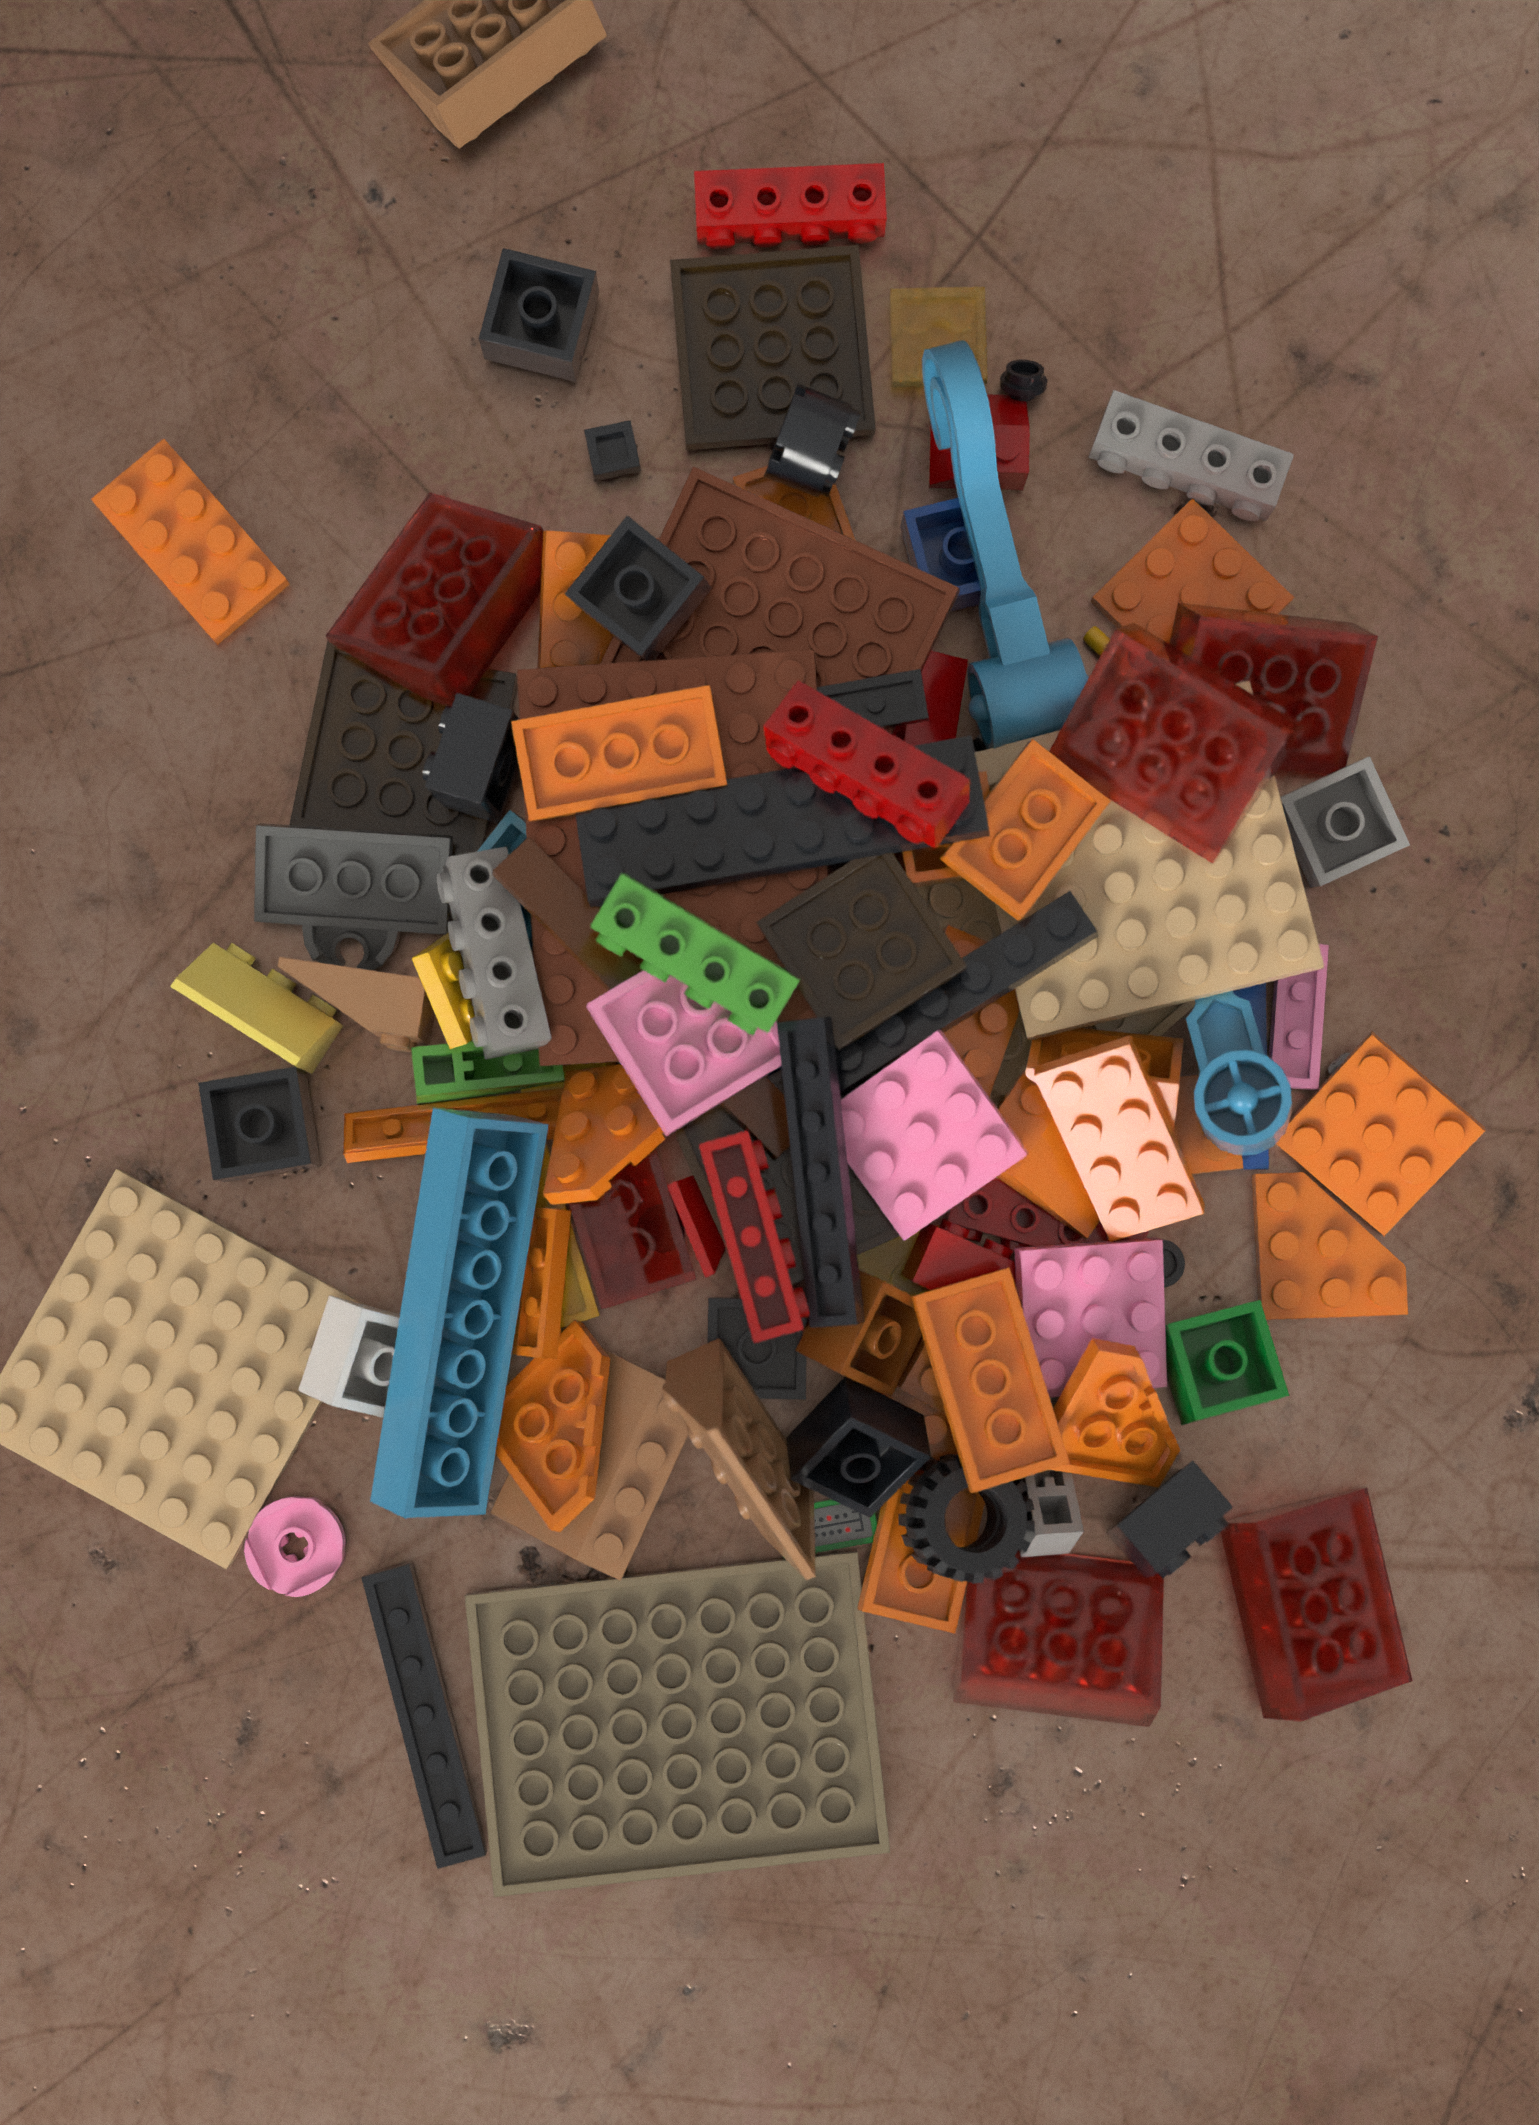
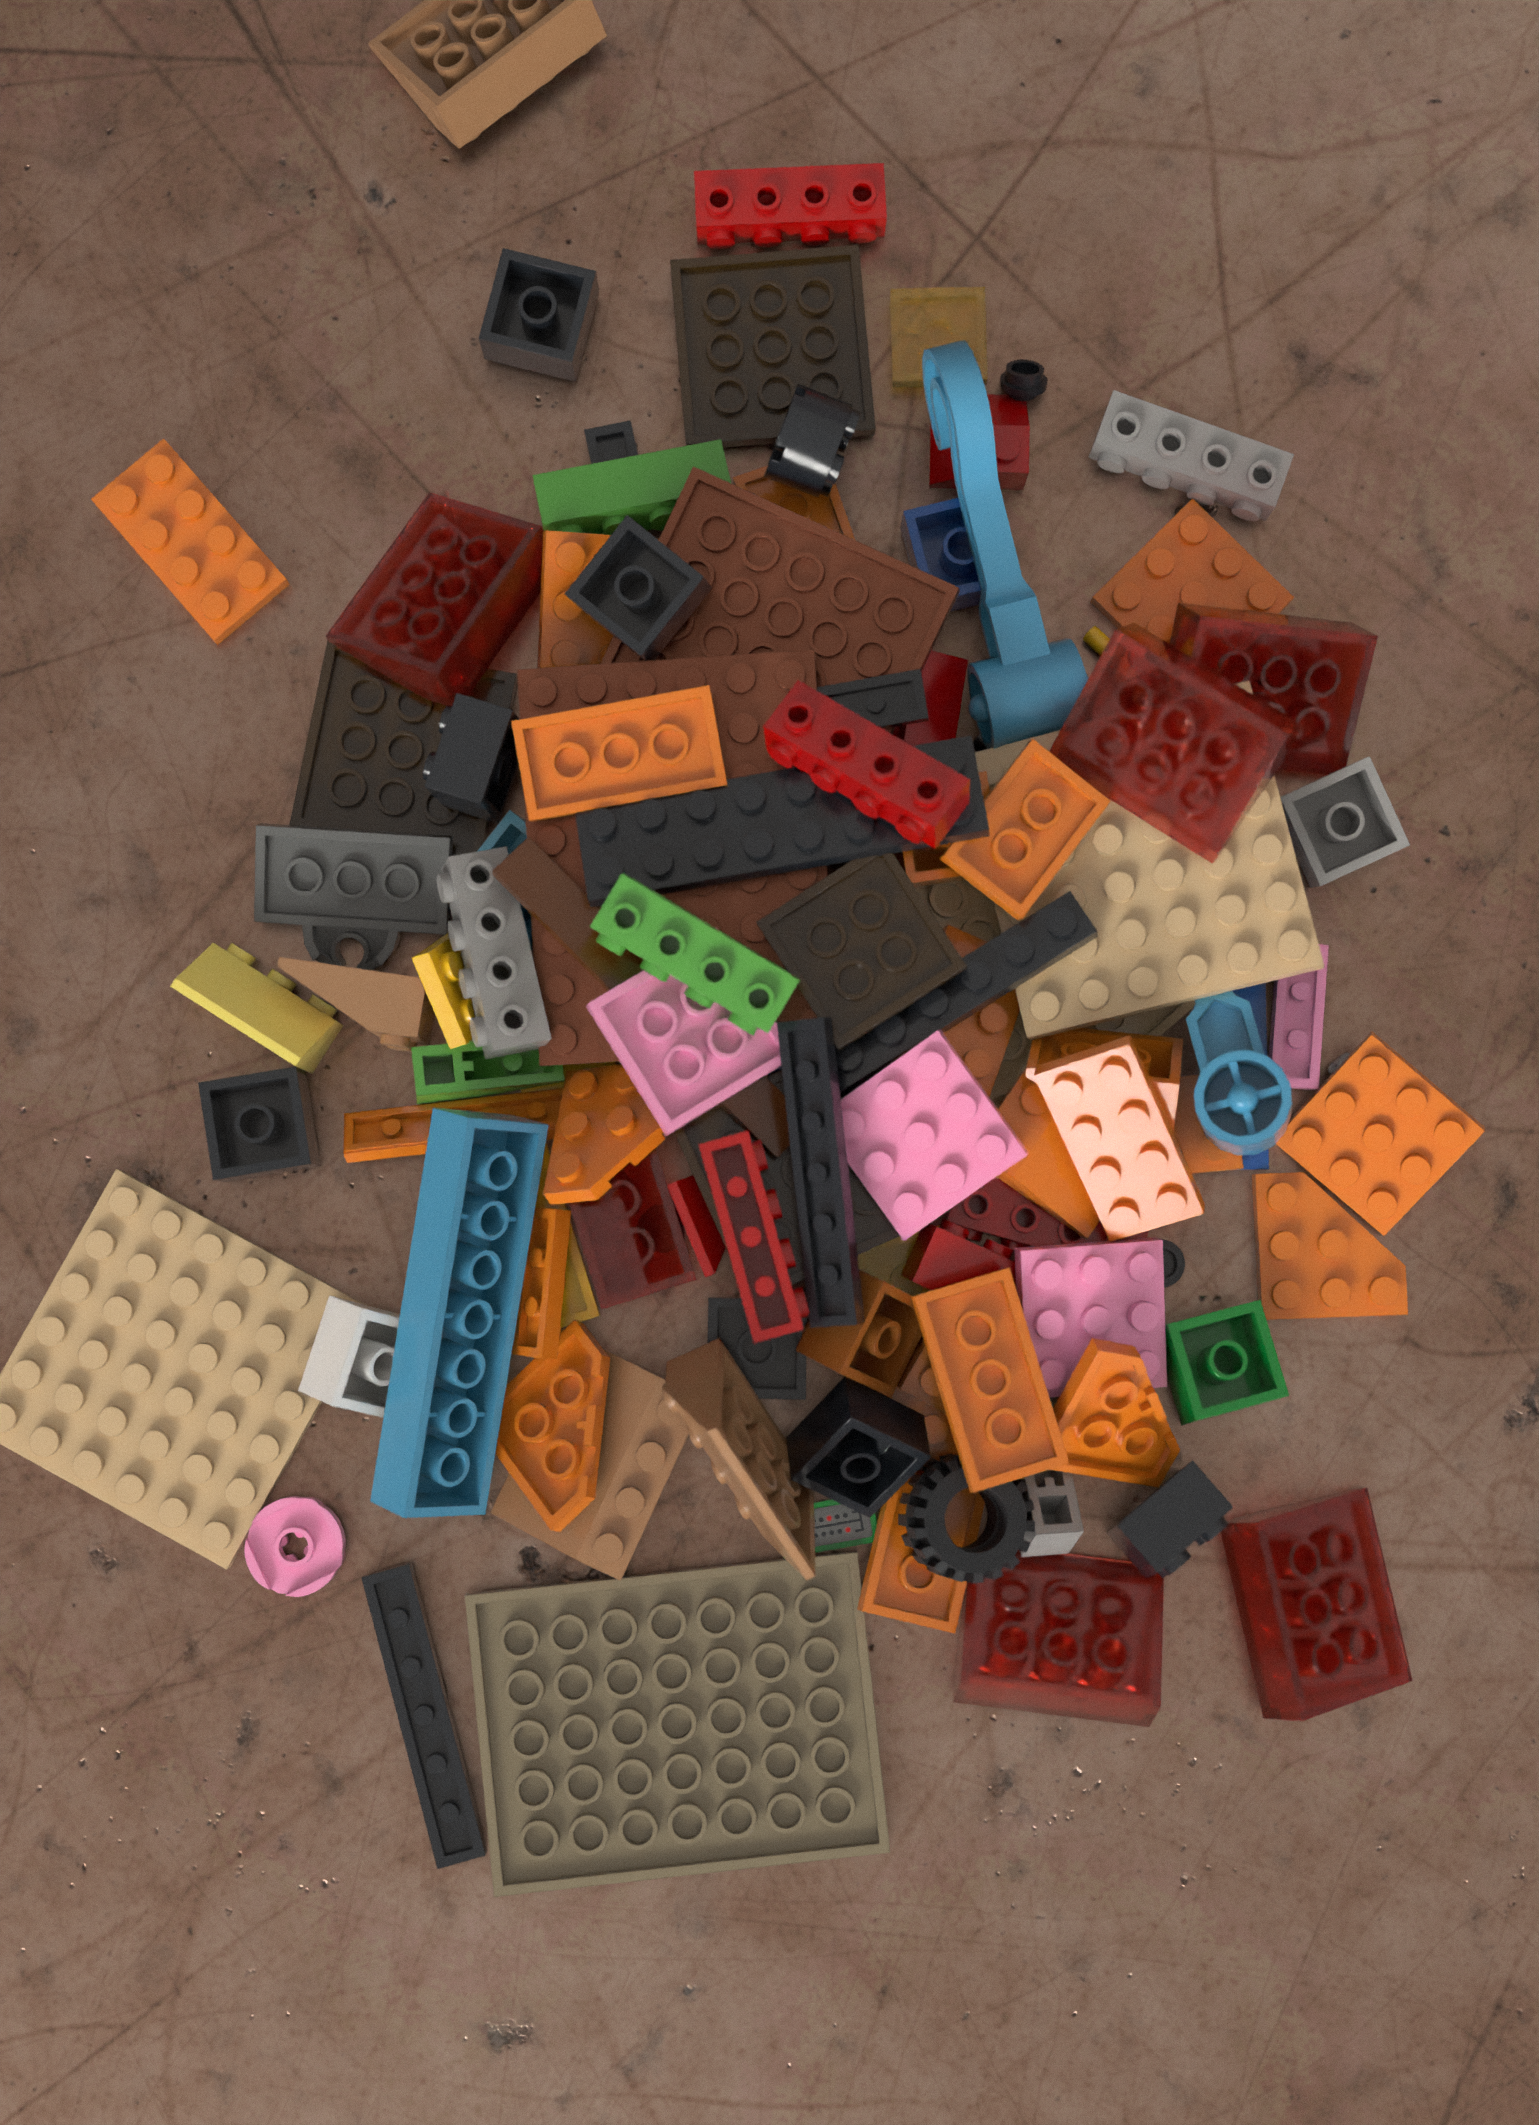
(642, 486): none -> bright green brick

